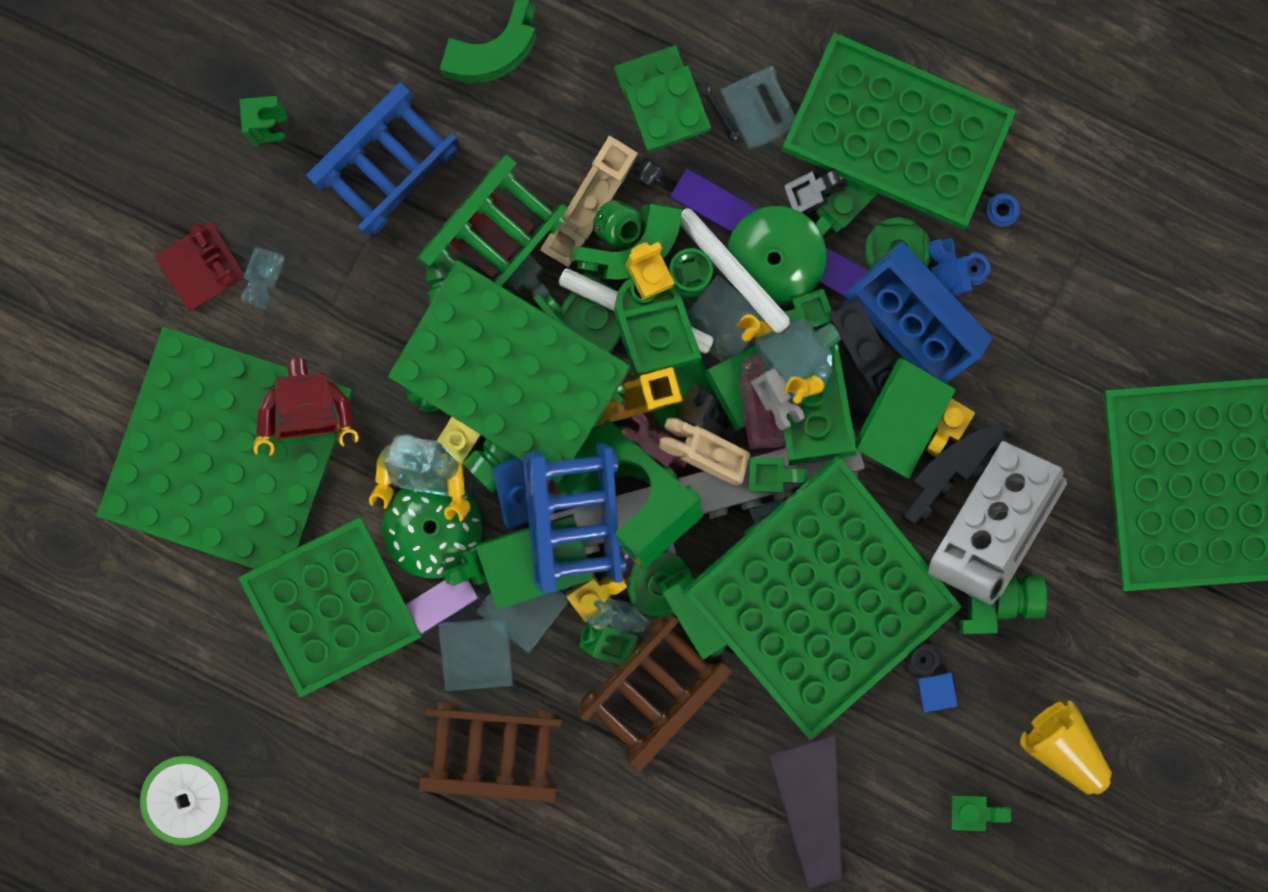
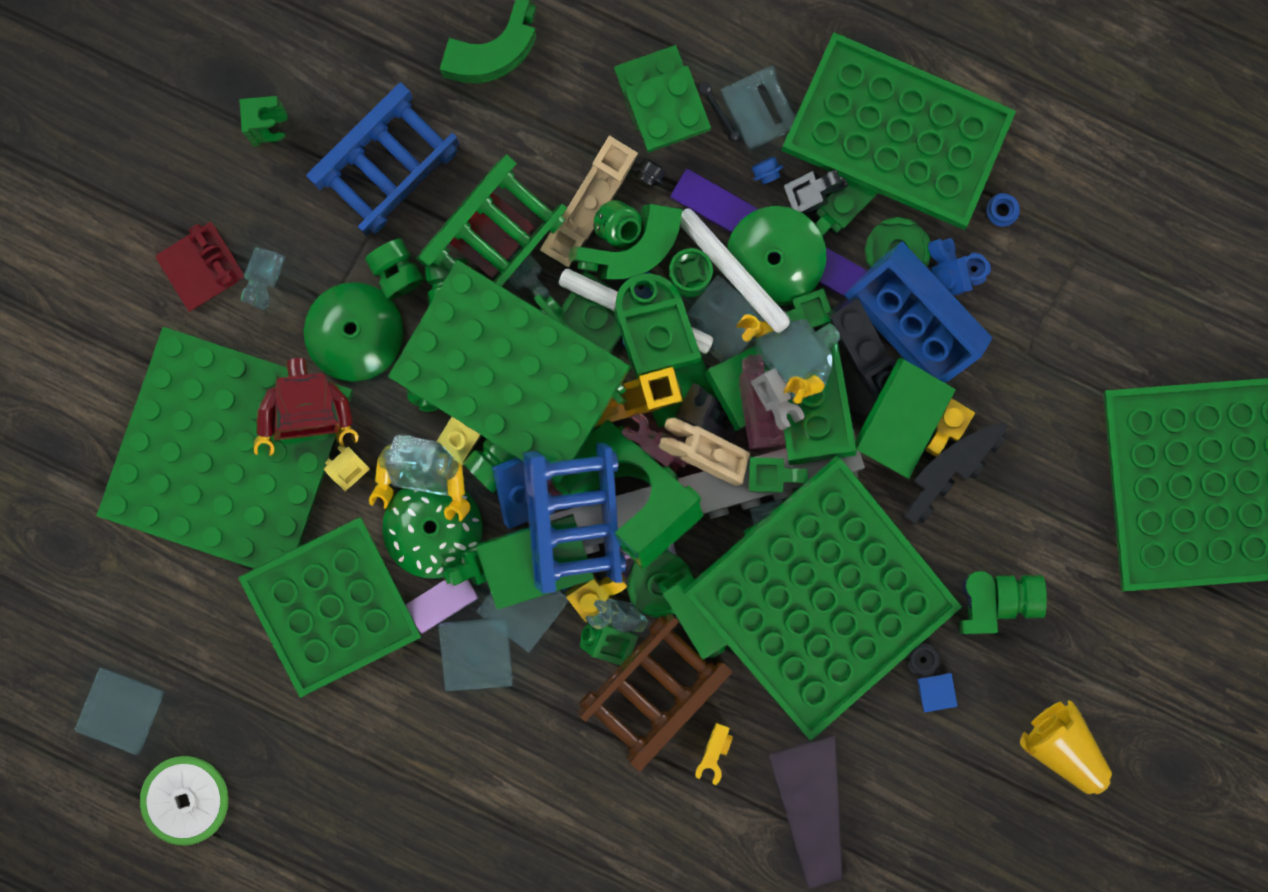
(119, 711): none -> clear light blue tile
(346, 468): none -> light yellow tile
(366, 351): none -> green dish
(394, 257): none -> green wheel
(505, 784): reddish brown fence -> none
(649, 270): yellow bracket -> none
(718, 743): none -> yellow plate
(767, 170): none -> blue plate
(972, 812): green plate -> none
(989, 570): light grey hinge -> none

